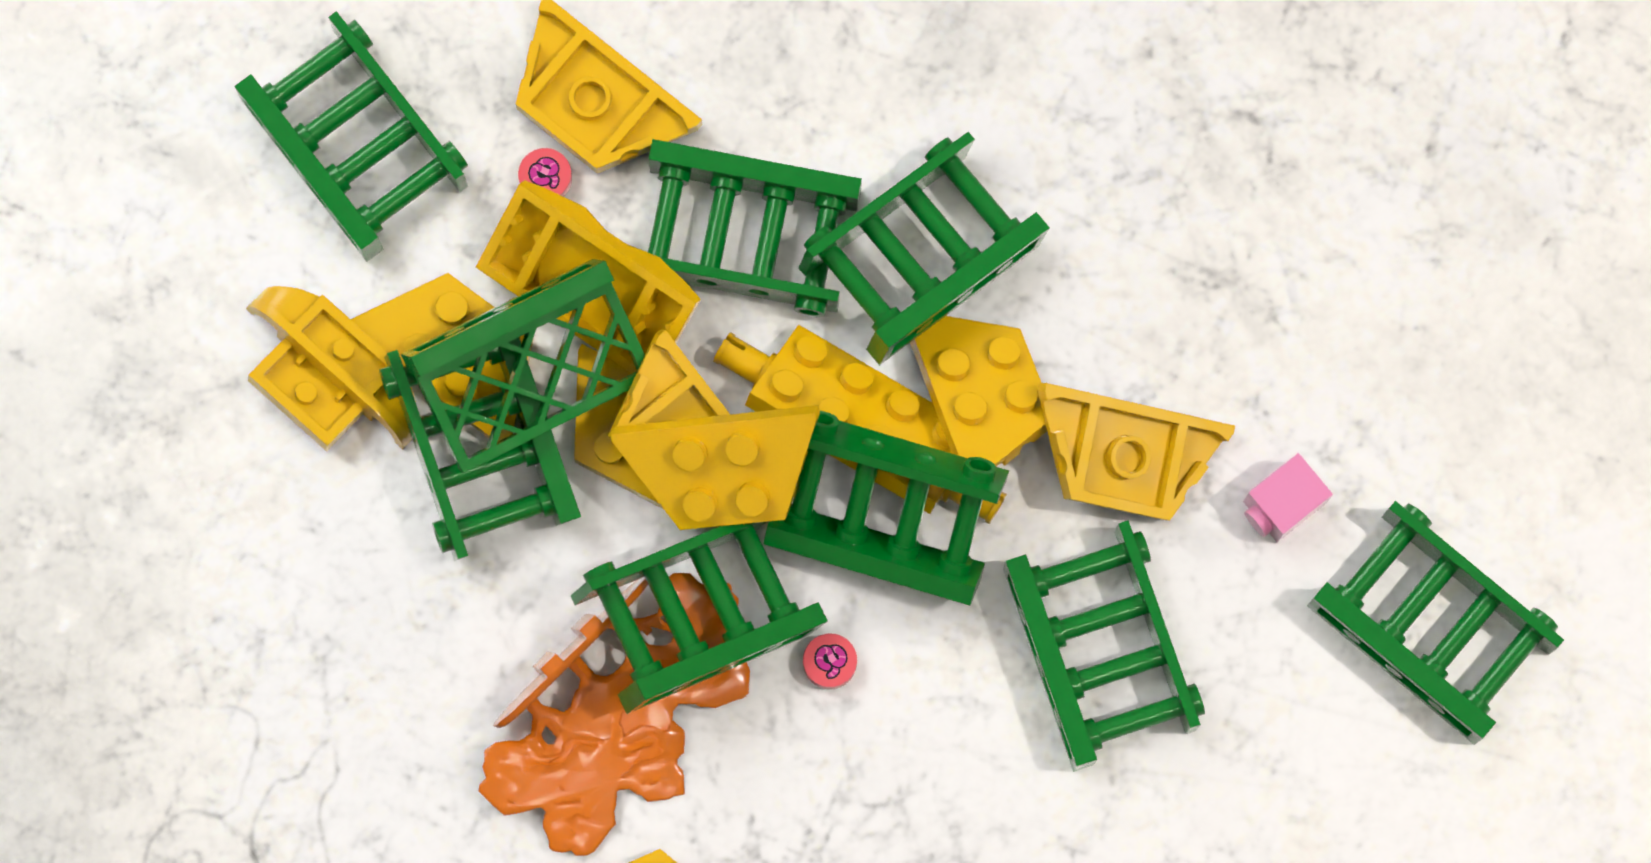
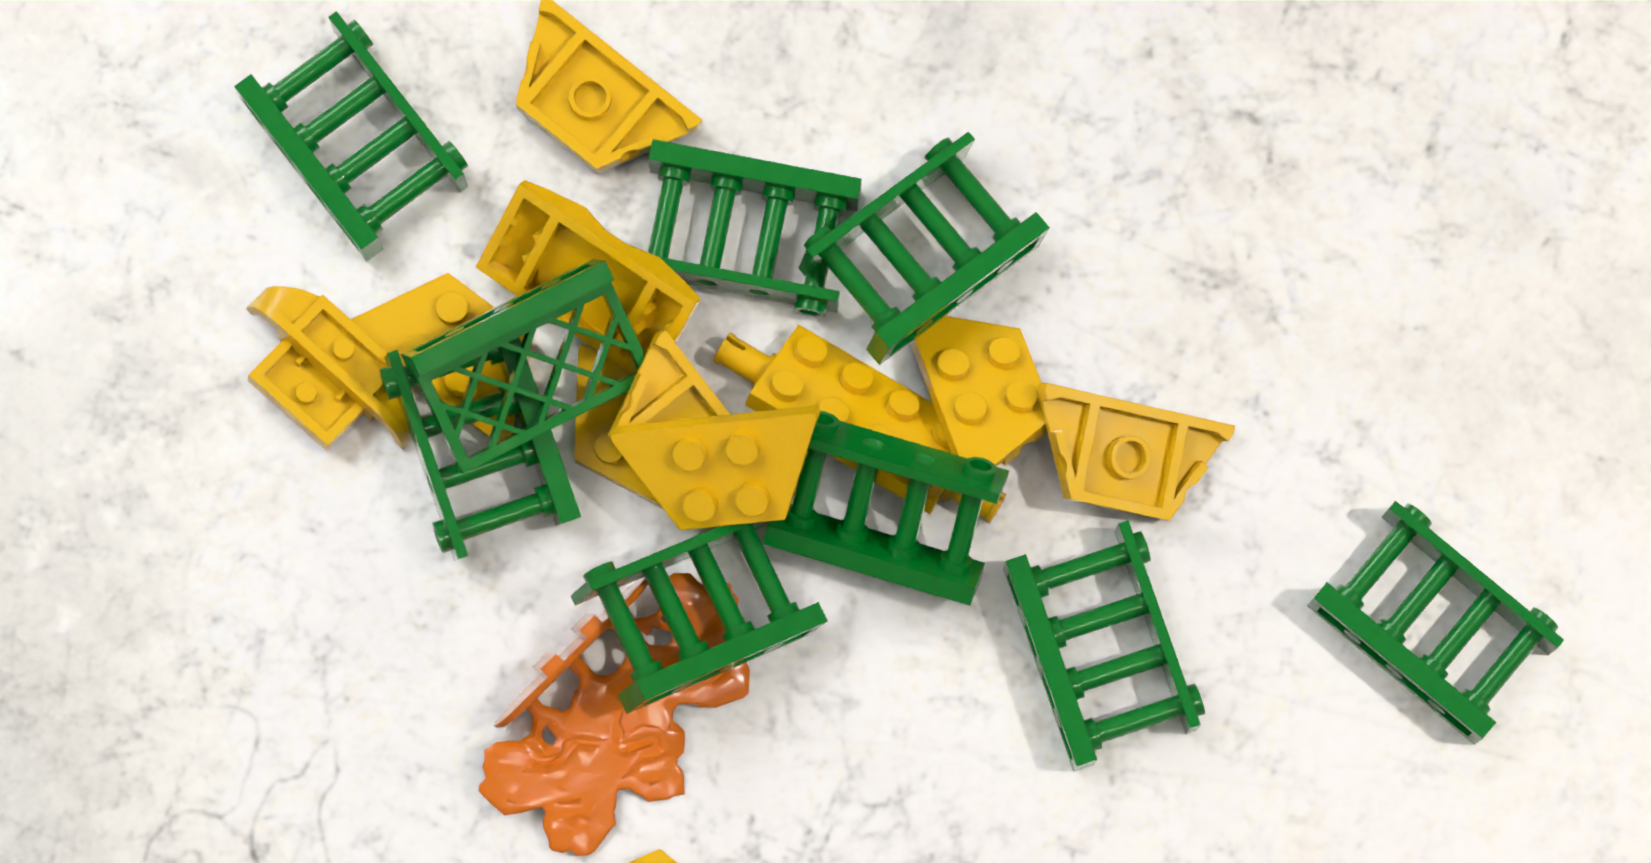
(547, 169): tile -> none
(829, 661): coral tile -> none
(1286, 499): bright pink brick -> none

